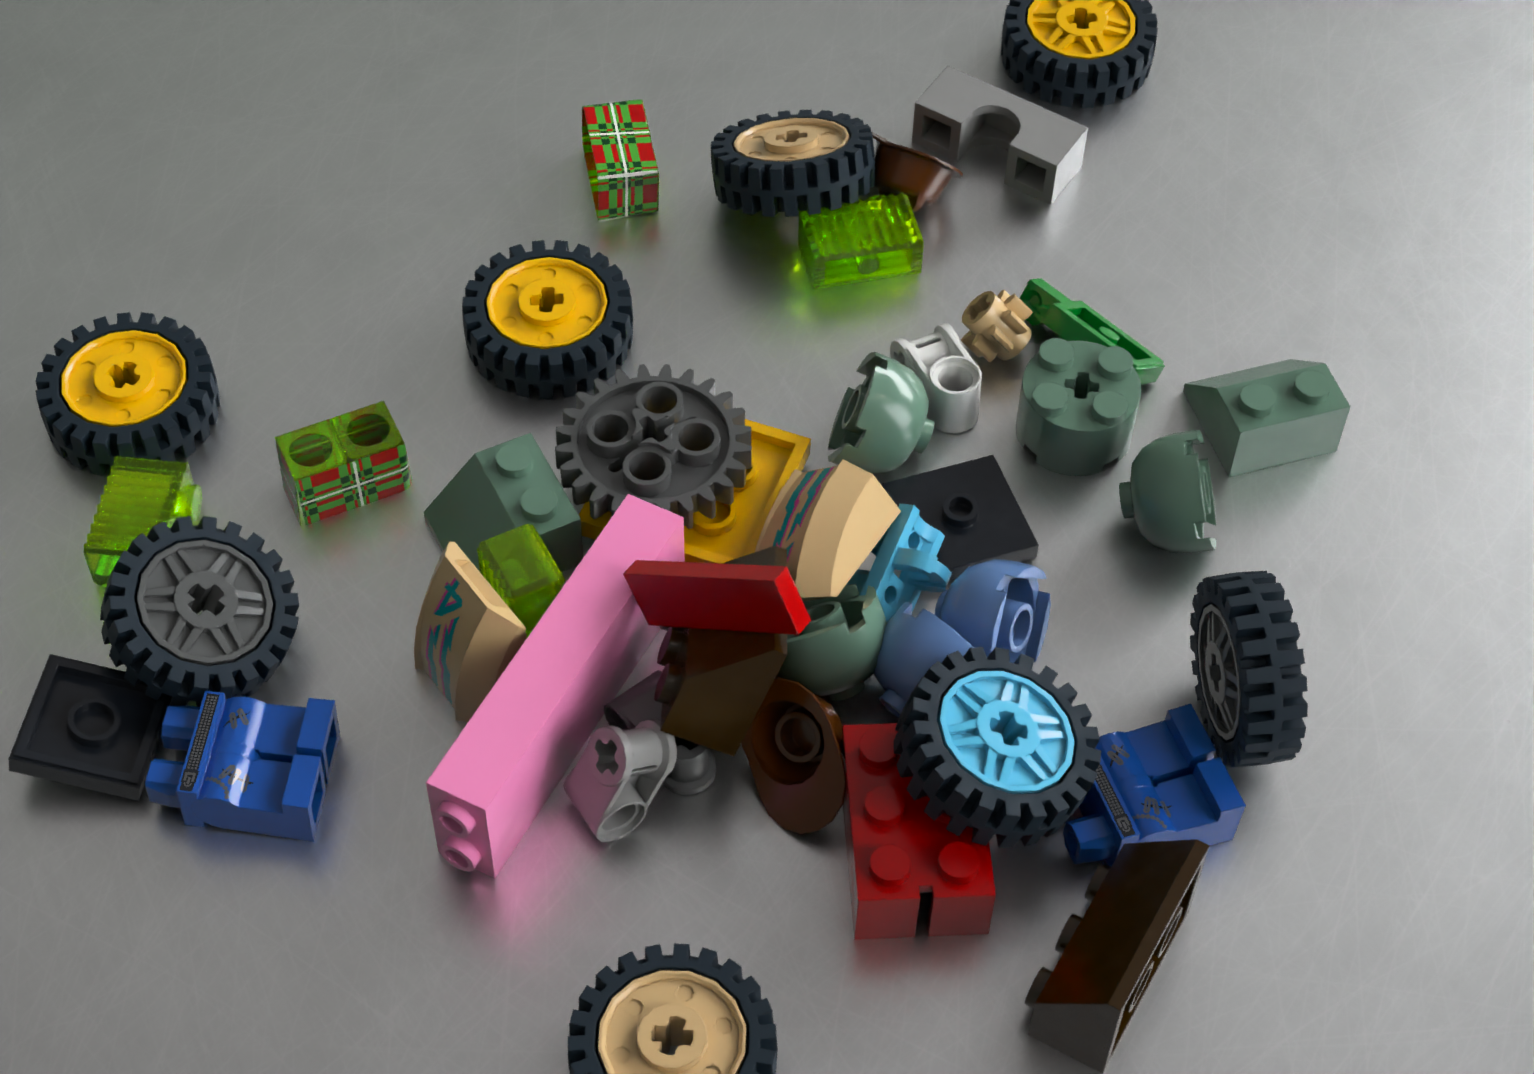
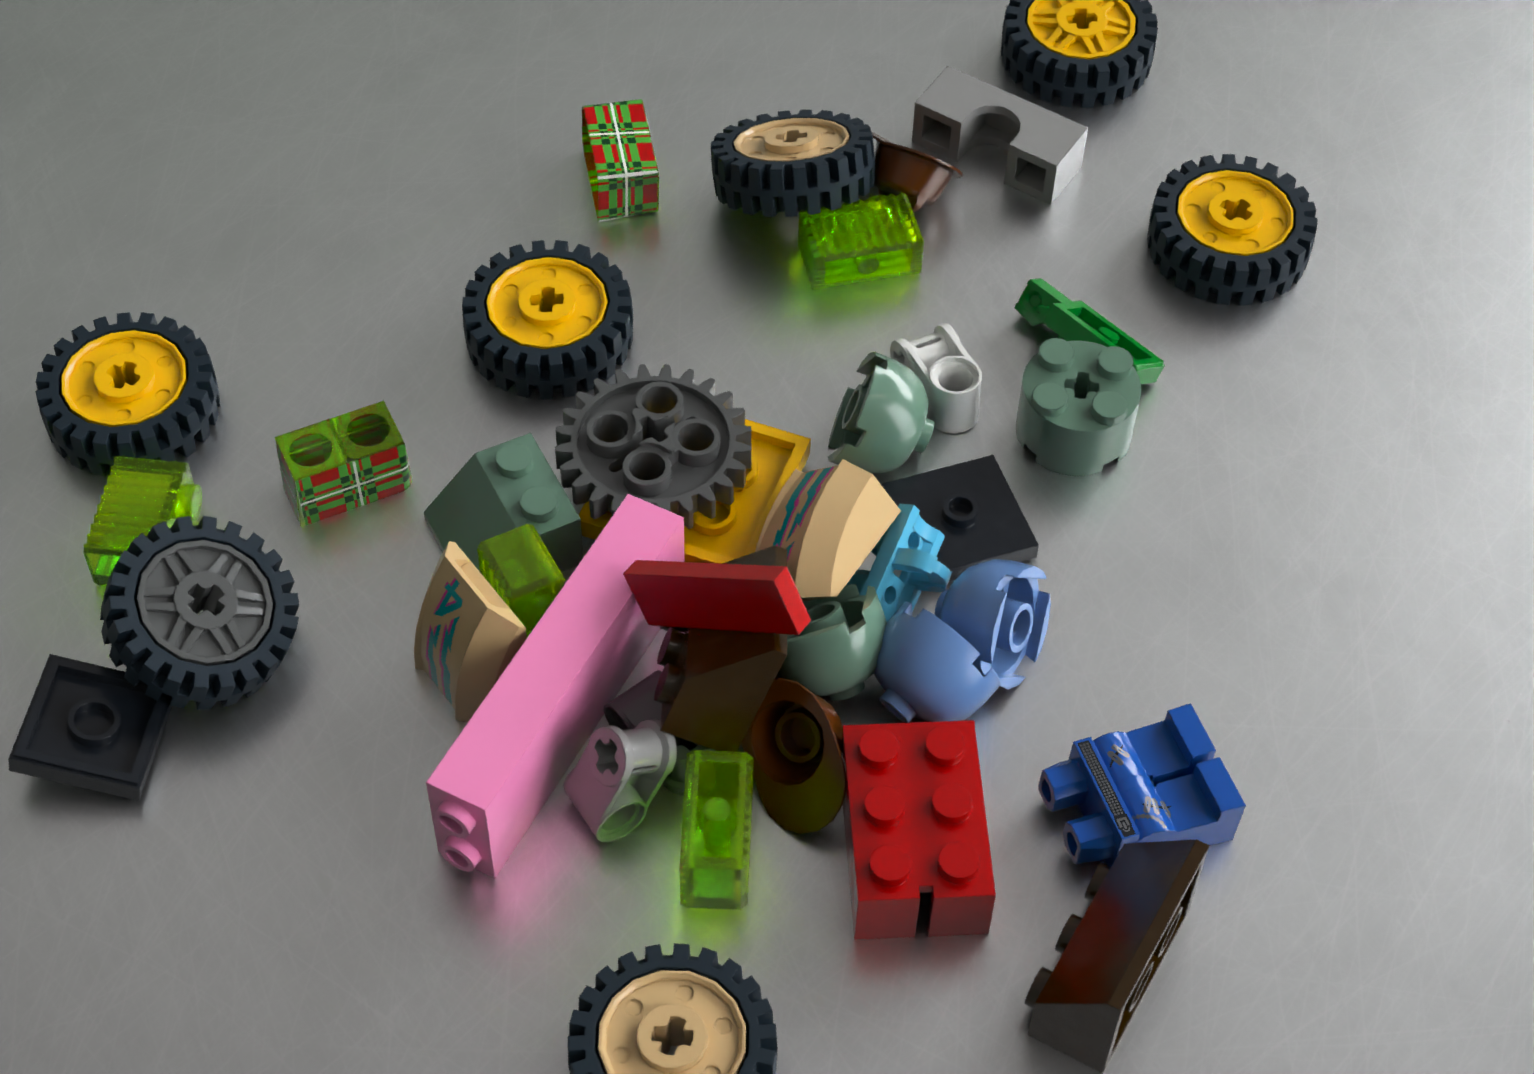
(248, 764): blue hips -> none
(716, 830): none -> clear neon green brick
(996, 325): tan gear -> none
(996, 747): wheel -> none
(1171, 494): sand green cylinder -> none
(1231, 229): none -> black wheel
(1248, 668): black wheel -> none
(1270, 414): sand green slope -> none

